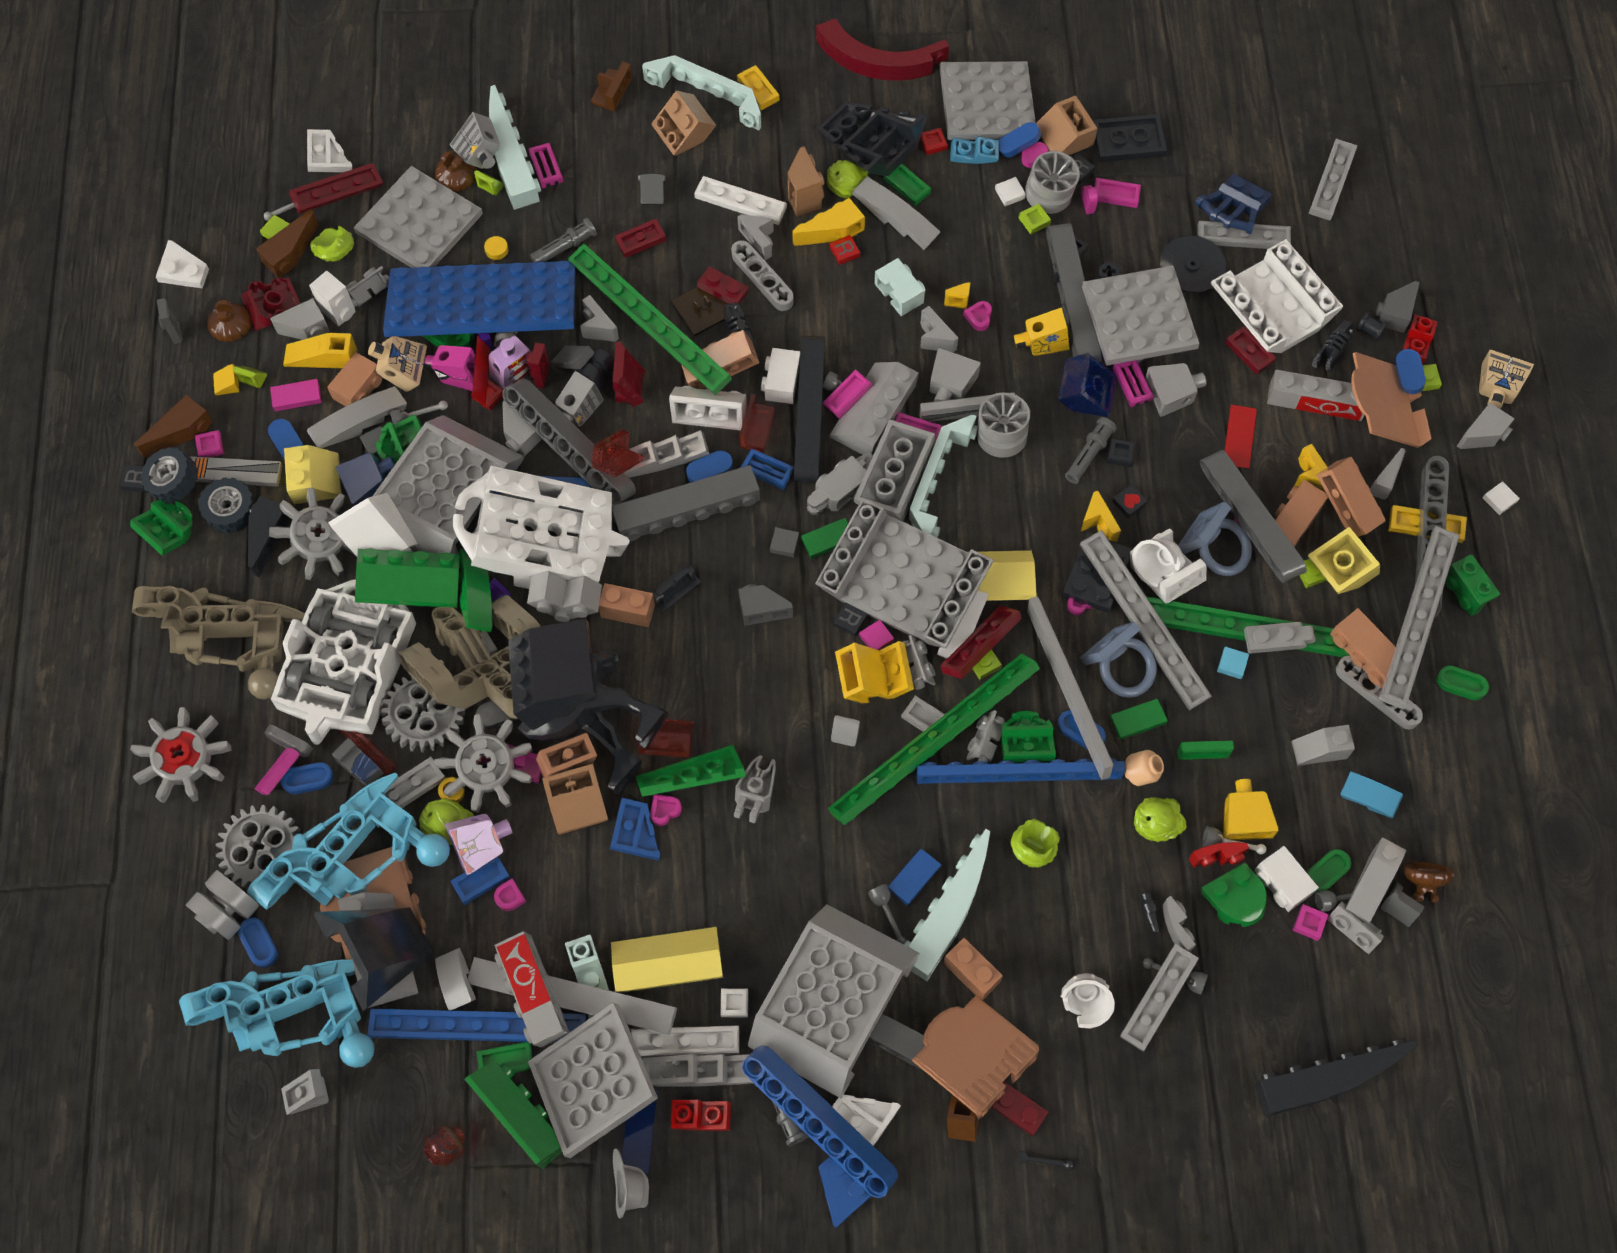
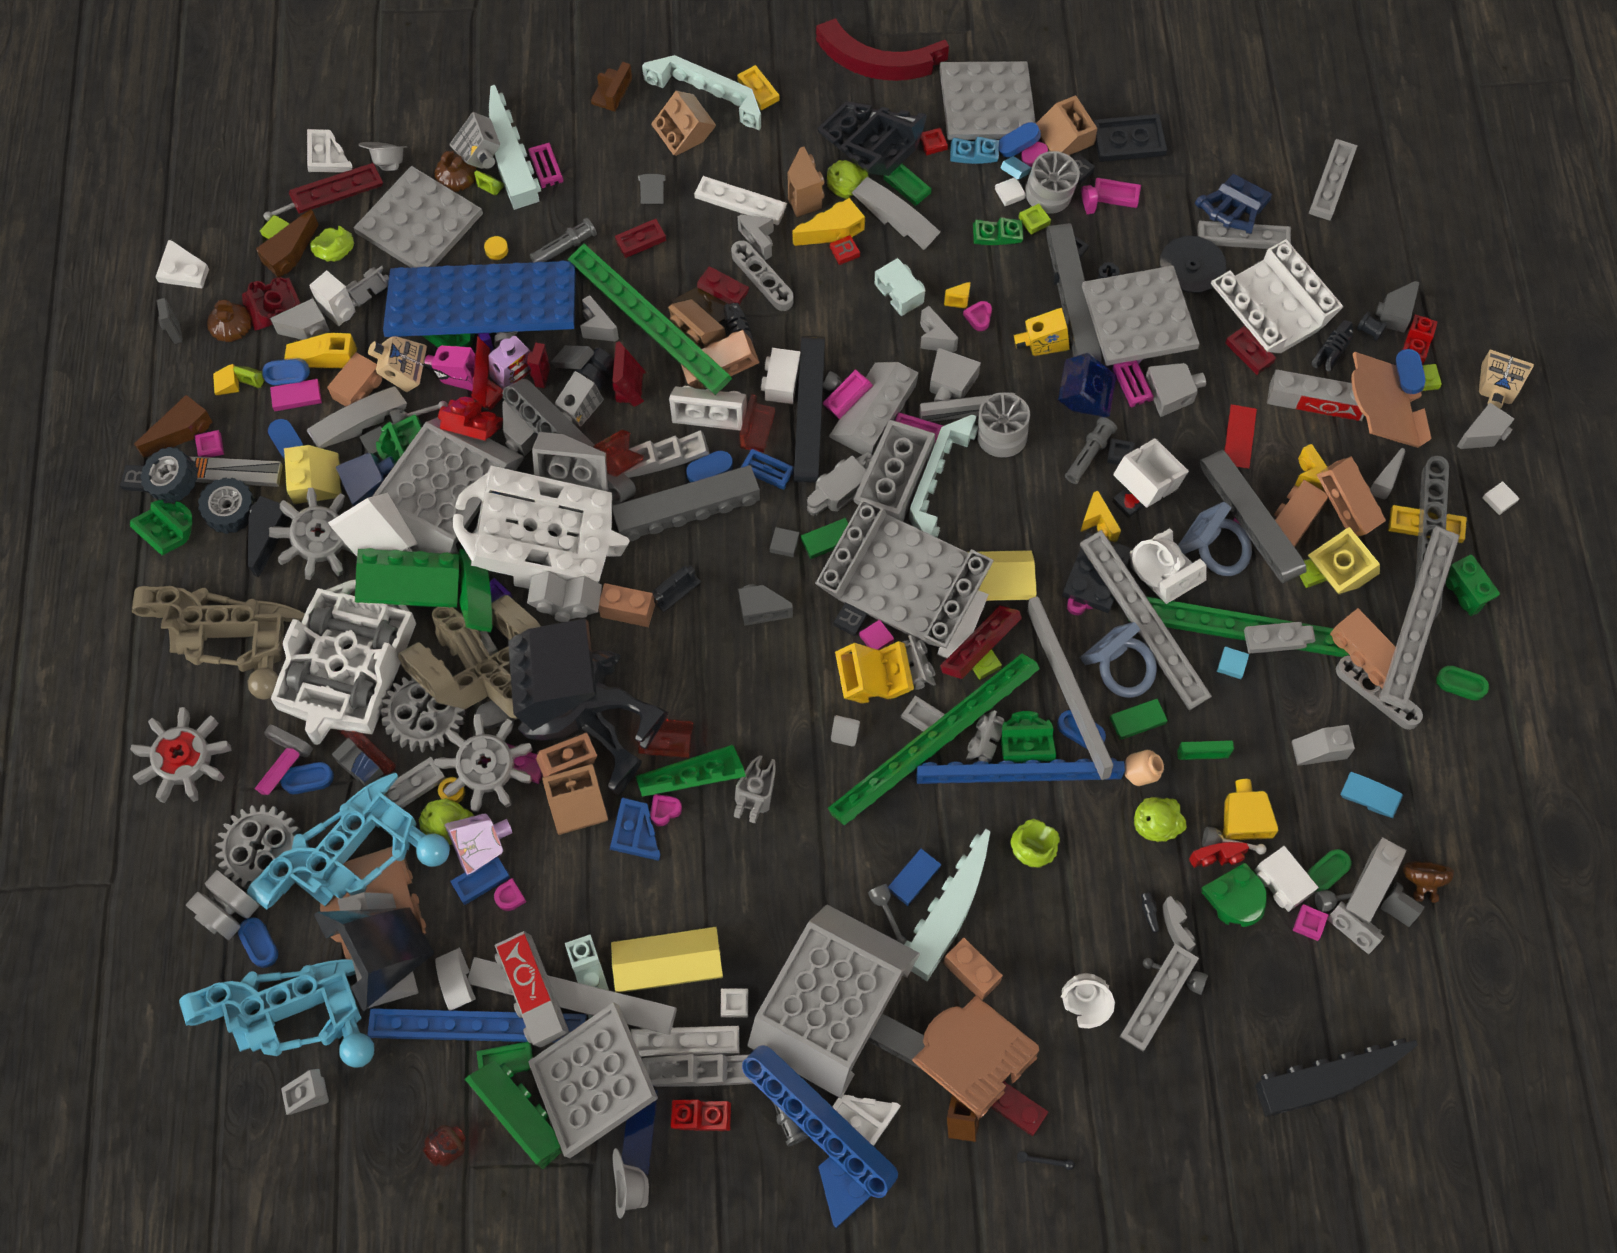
(285, 371): none -> blue tile
(384, 154): none -> light grey piece
(466, 418): none -> red plate
(569, 461): none -> light grey slope
(696, 323): none -> medium nougat slope
(998, 233): none -> green slope
(1015, 167): none -> medium azure tile
(1150, 472): none -> white piece

